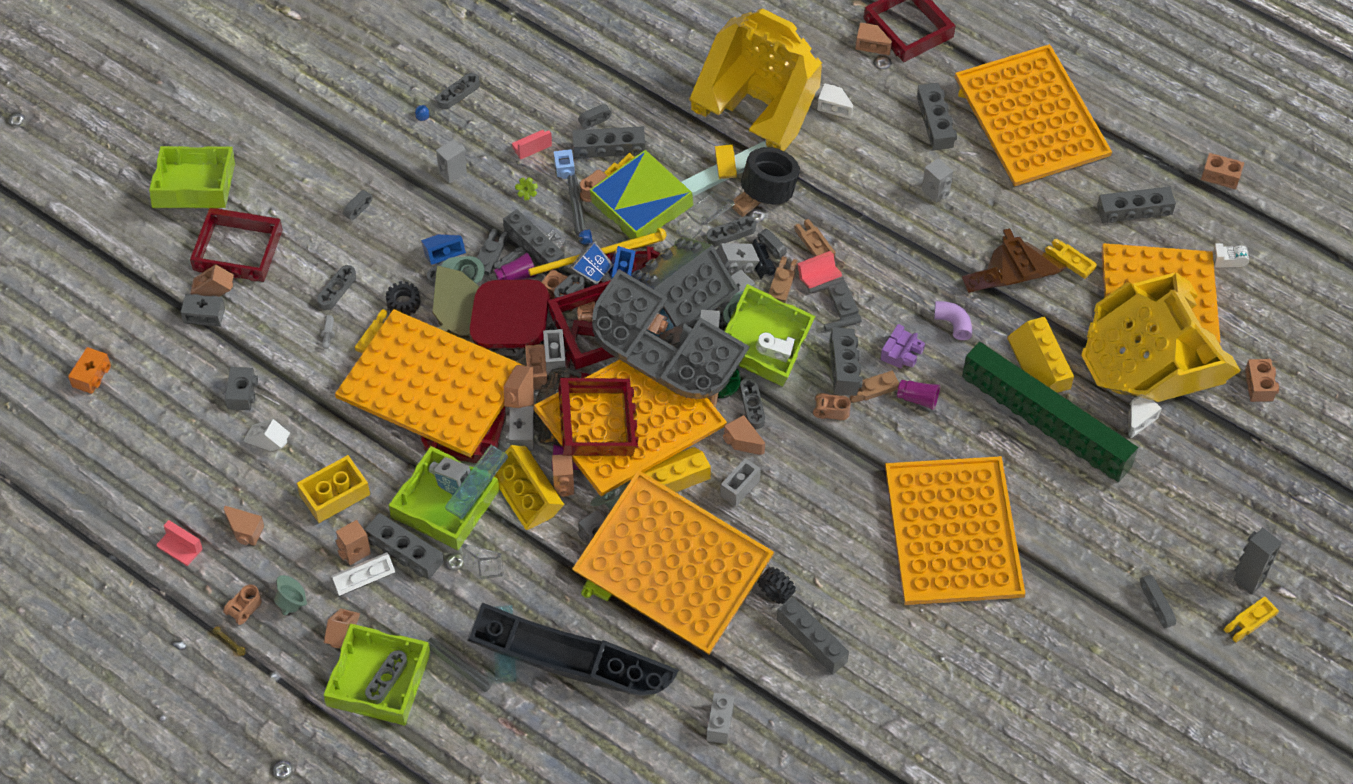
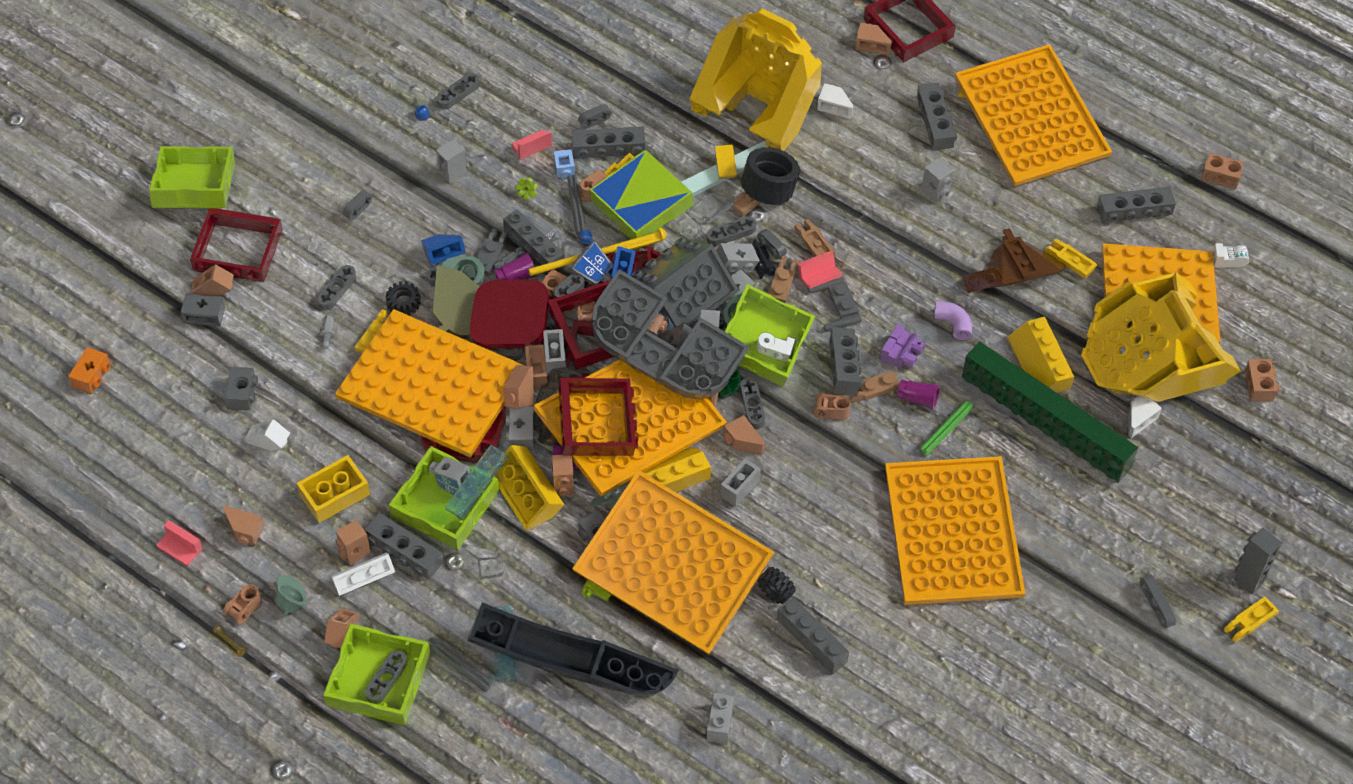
(951, 422): none -> bright green axle

